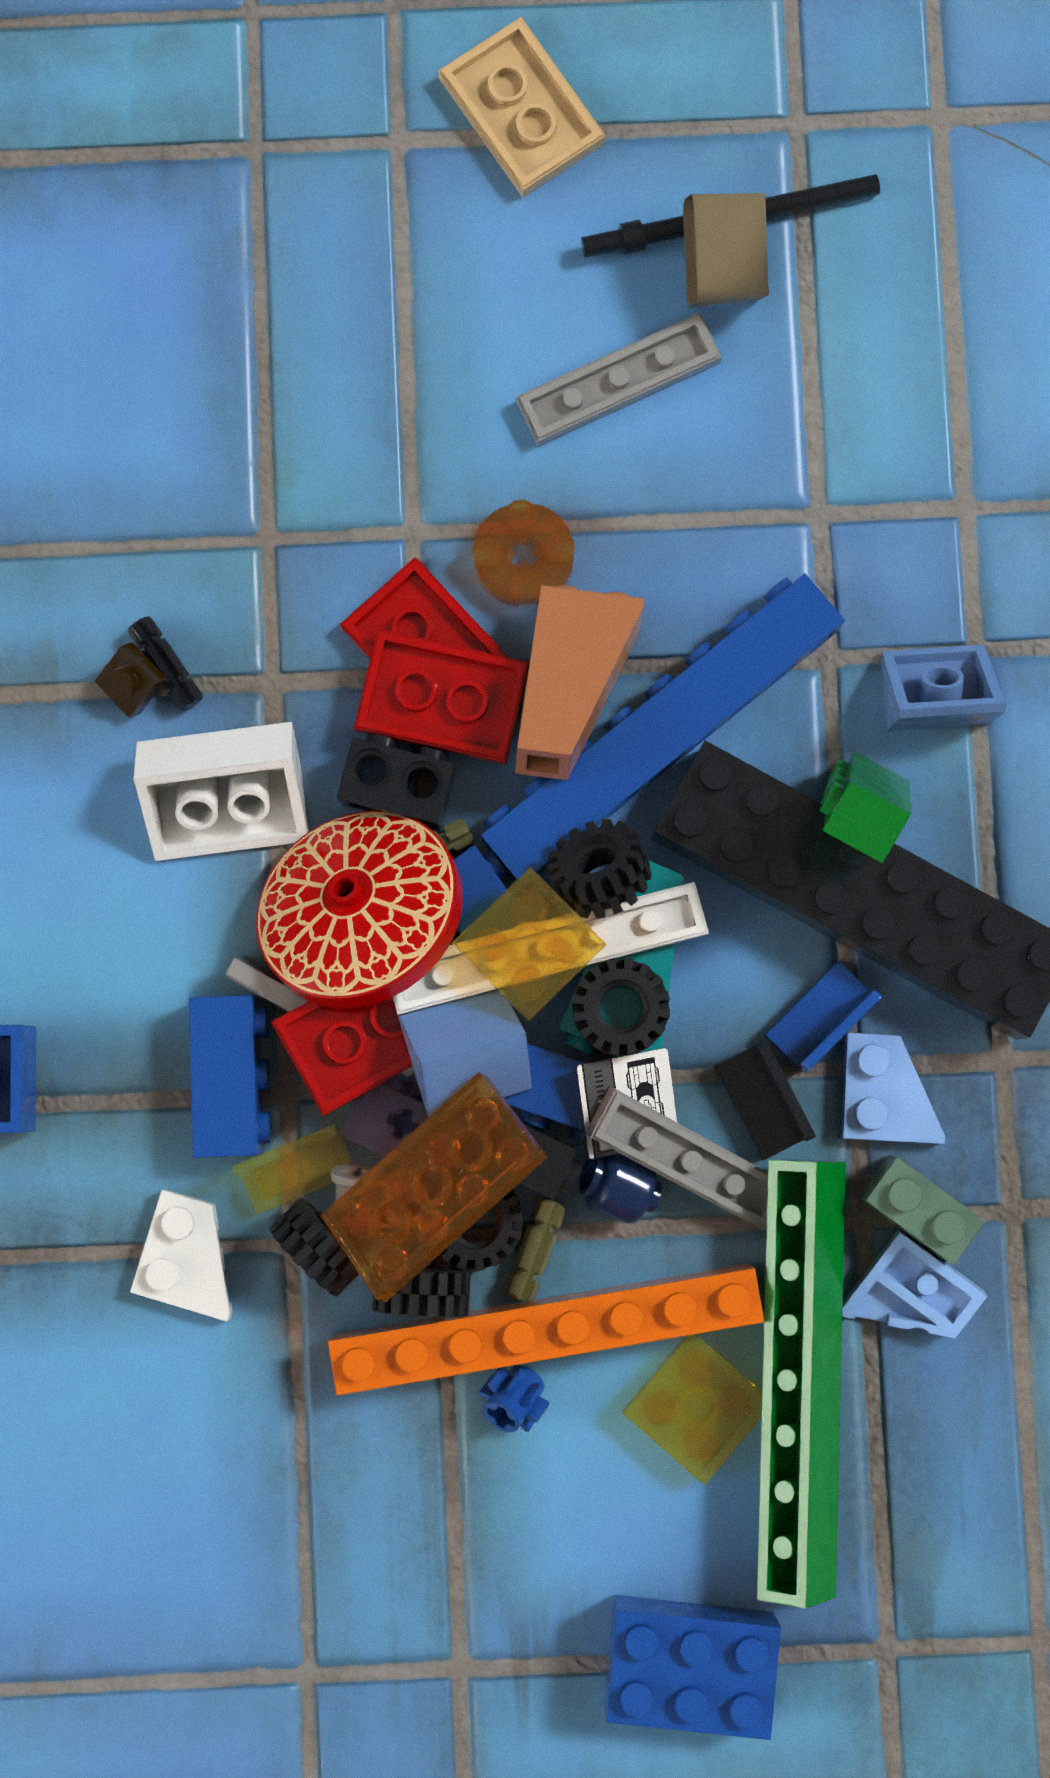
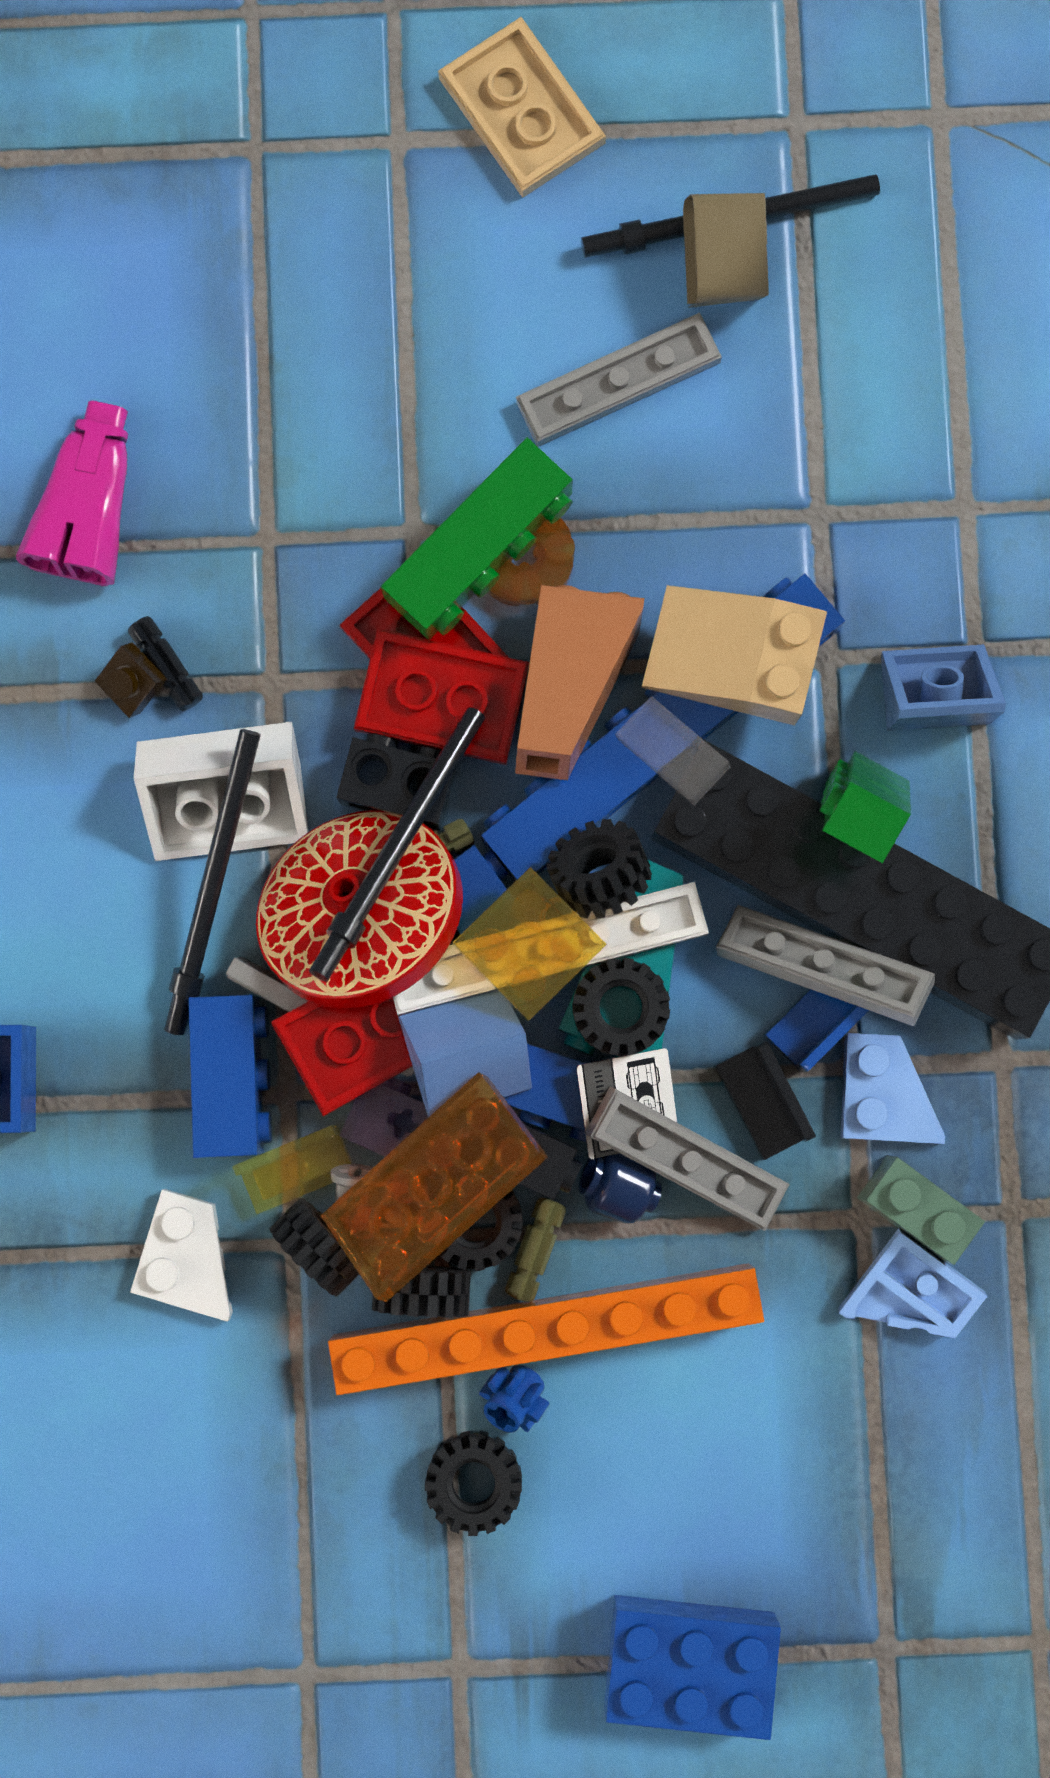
(80, 510): none -> dark pink piece
(187, 978): none -> black bar
(348, 926): none -> black bar
(466, 1515): none -> black tyre
(478, 539): none -> green brick
(673, 750): none -> clear tile
(696, 1407): clear yellow plate -> none
(735, 651): none -> tan slope
(801, 1382): green brick -> none
(826, 965): none -> light grey tile

